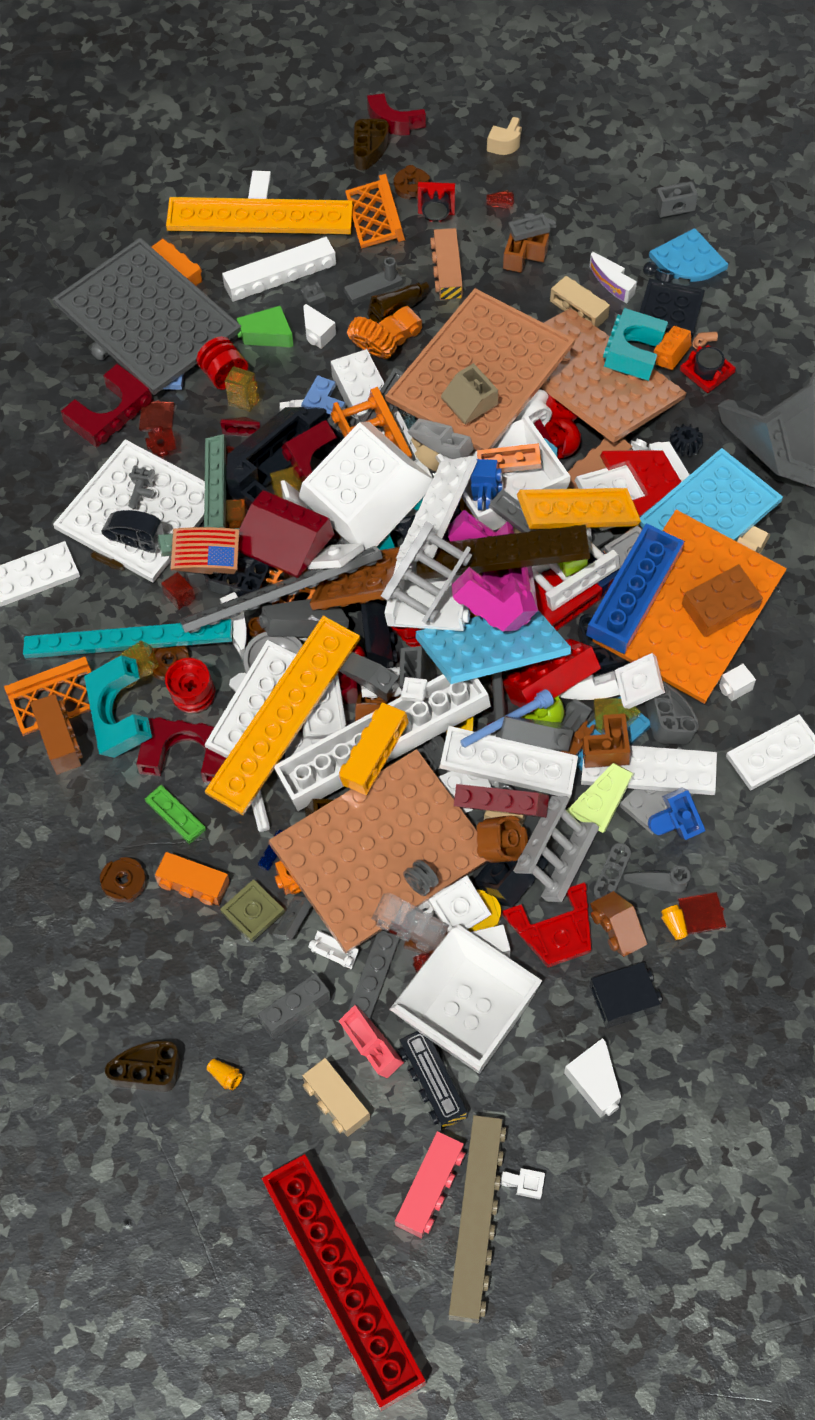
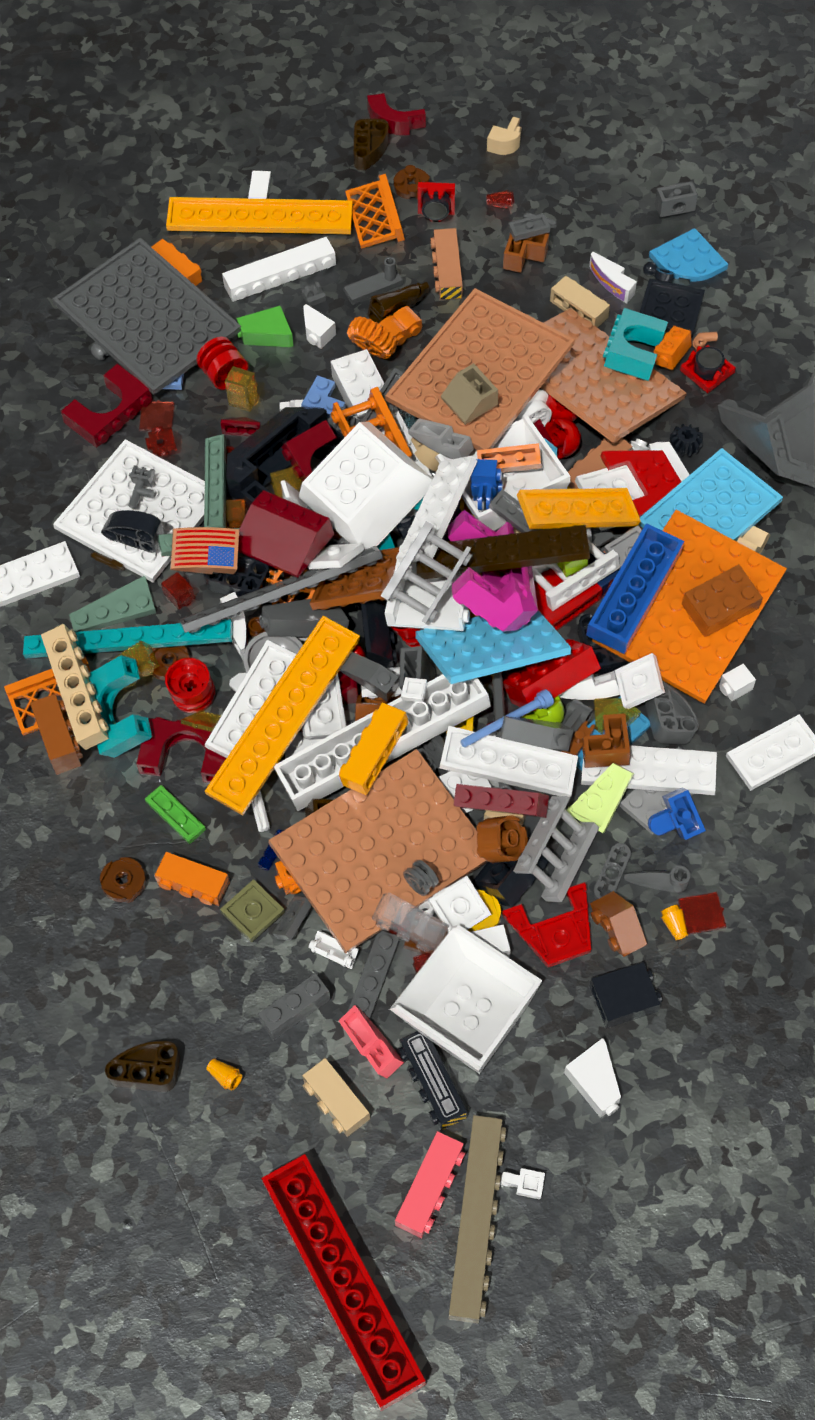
(55, 642): none -> tan brick
(117, 607): none -> sand green wing
(202, 720): none -> clear yellow piece

